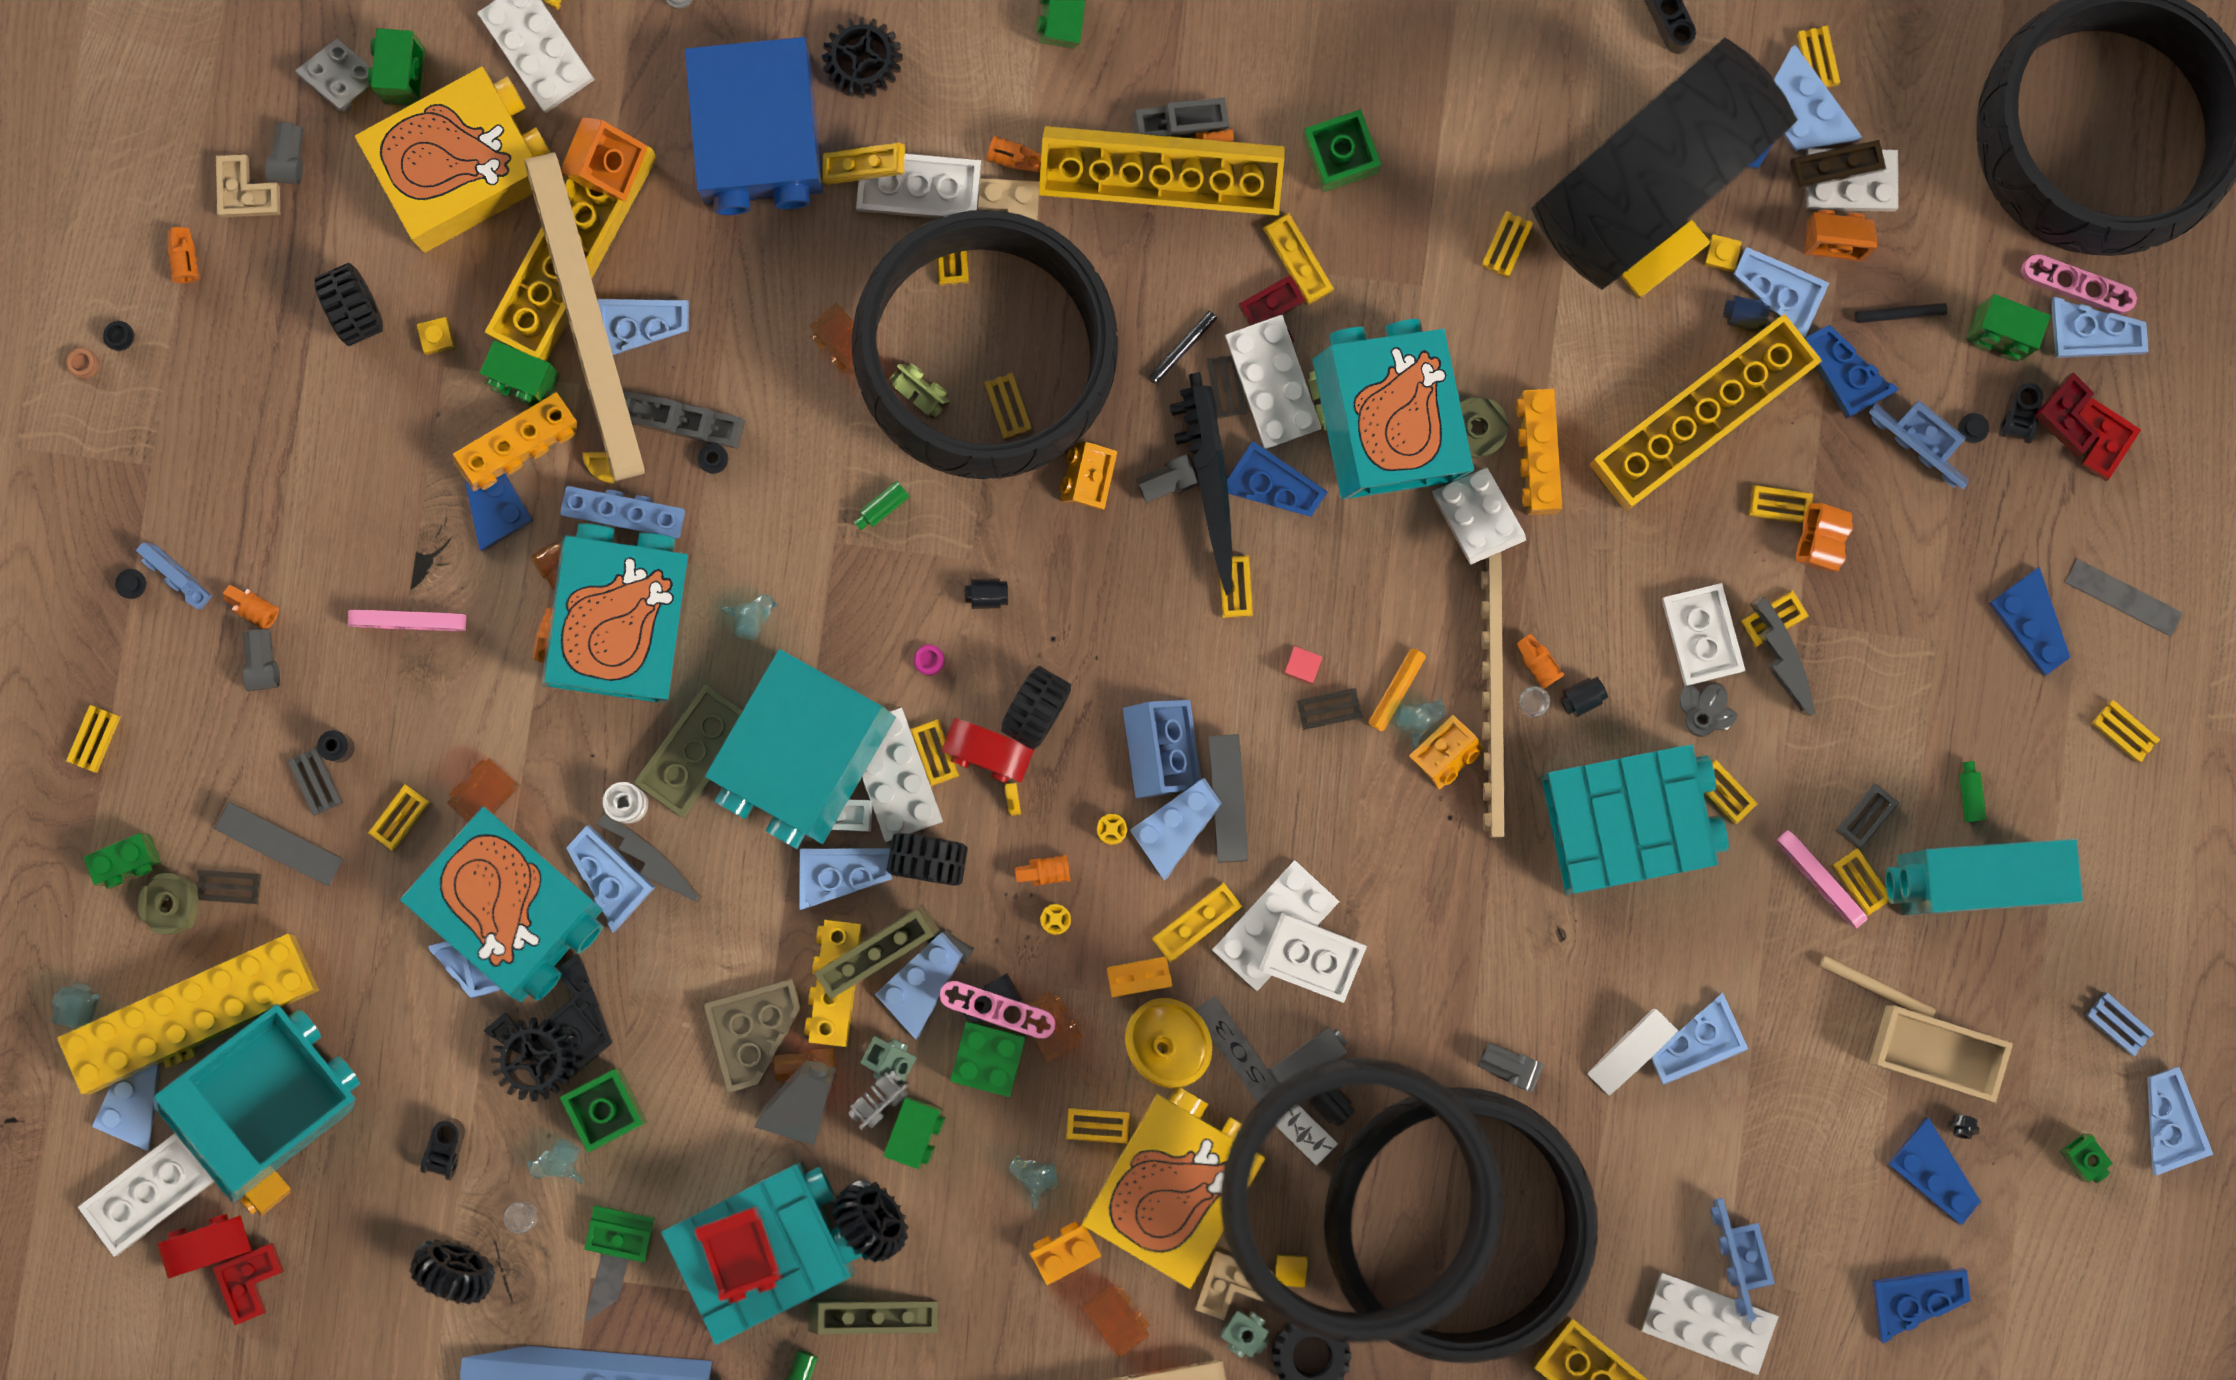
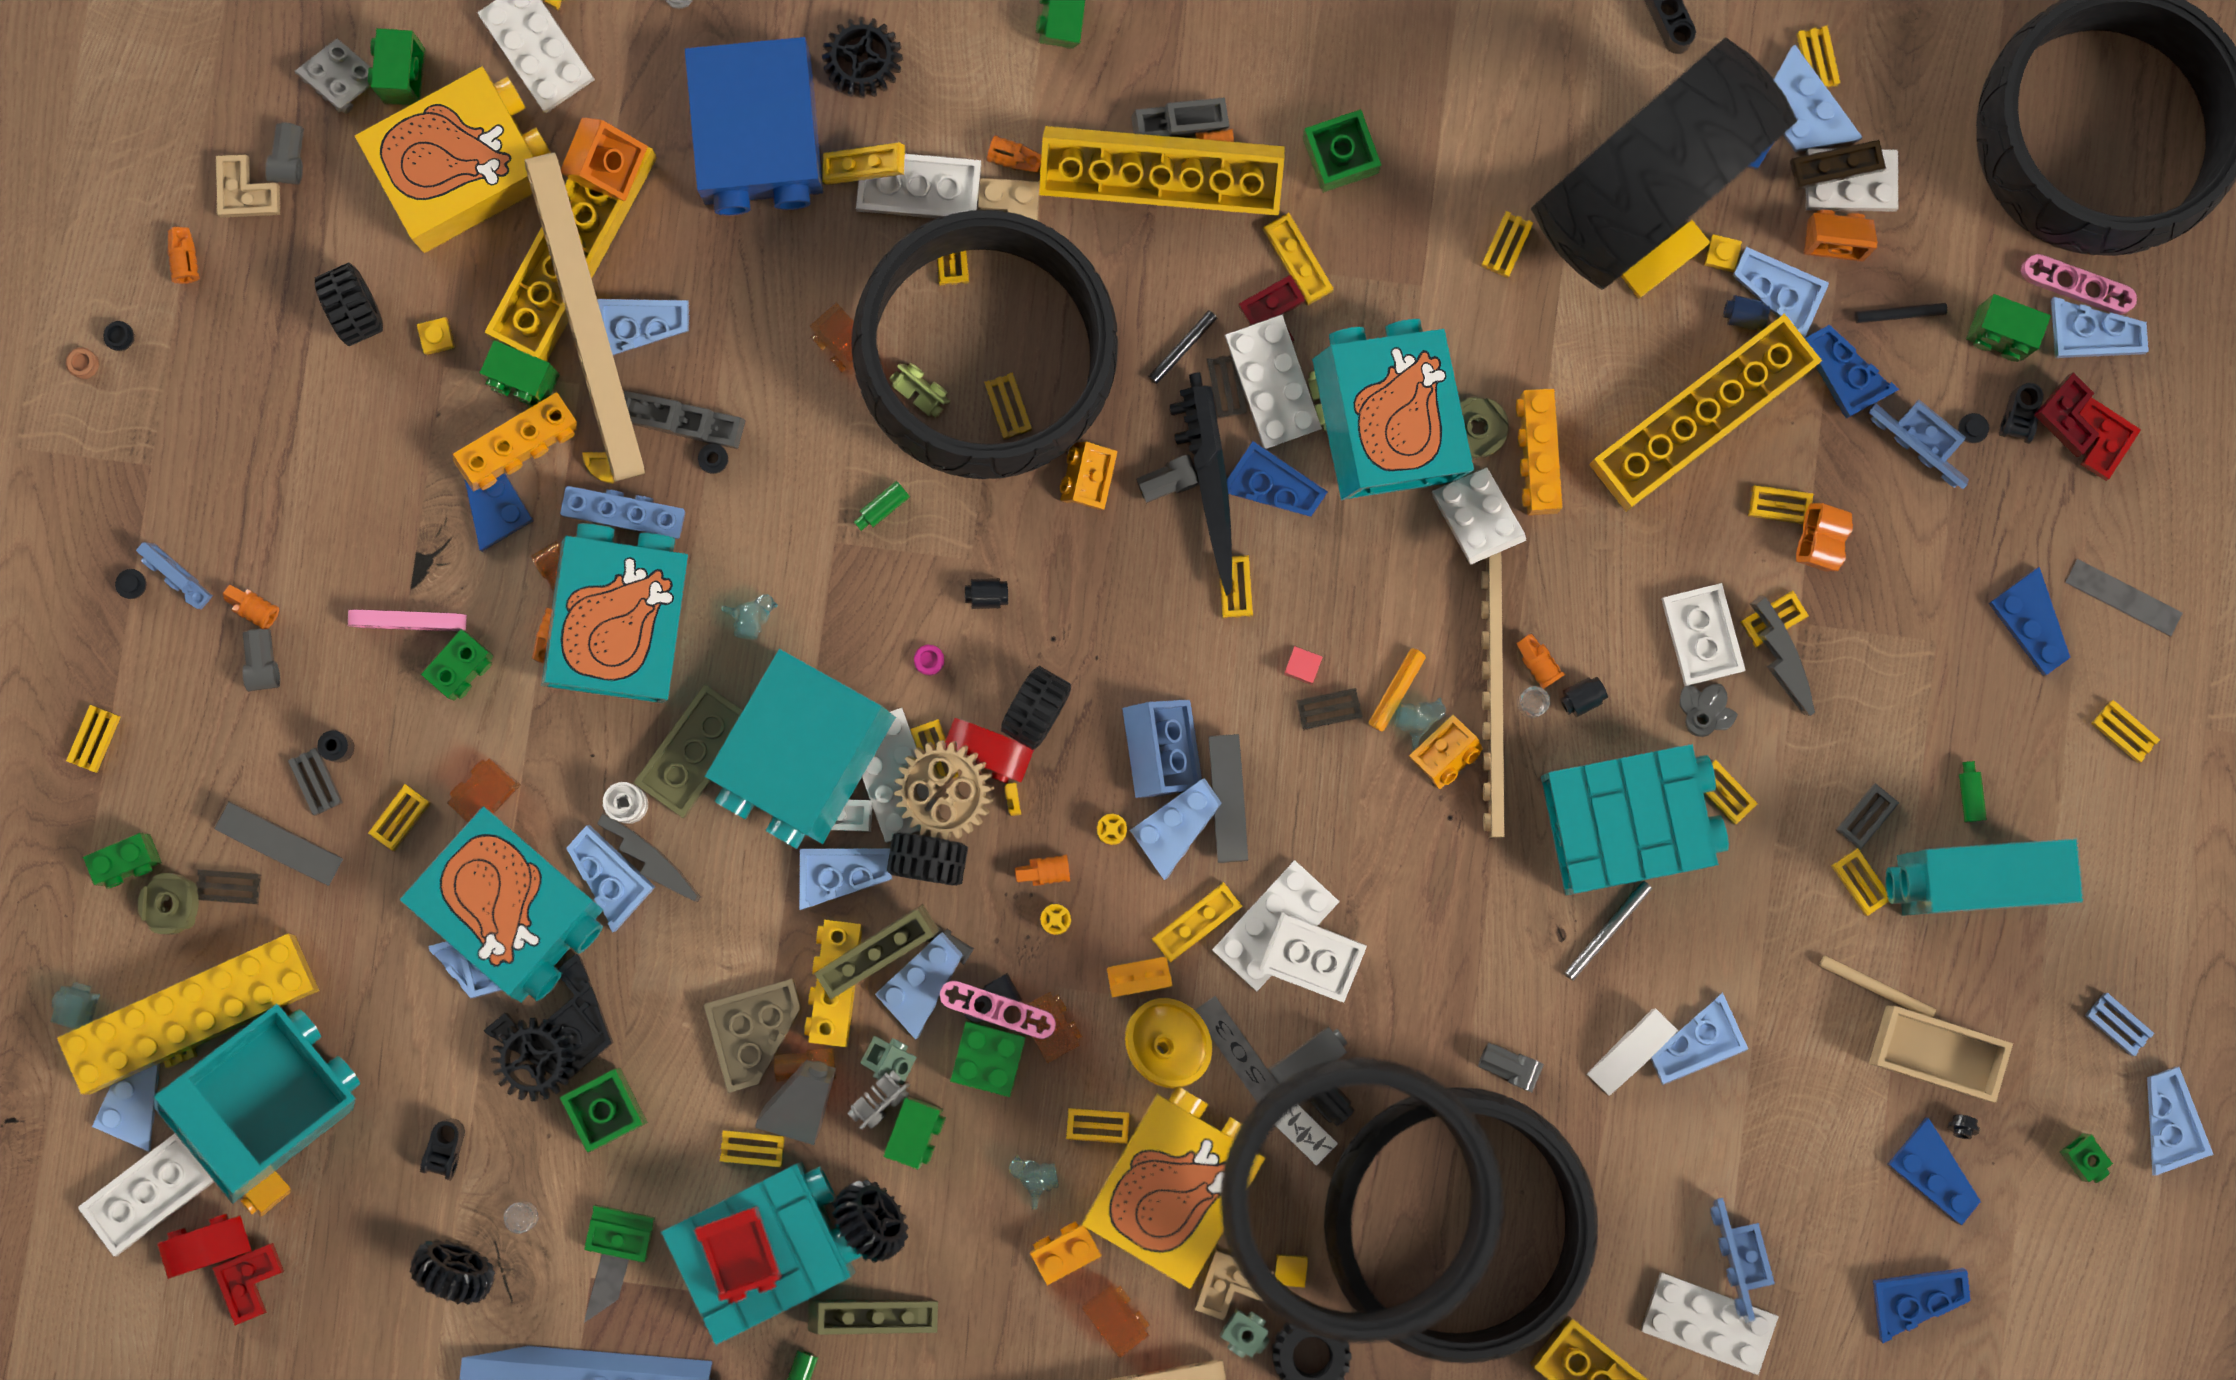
(458, 665): none -> green brick
(557, 1162): clear light blue animal -> none
(725, 1146): none -> yellow tile
(963, 808): none -> tan gear
(1608, 930): none -> flat silver bar
(1821, 879): bright pink beam -> none

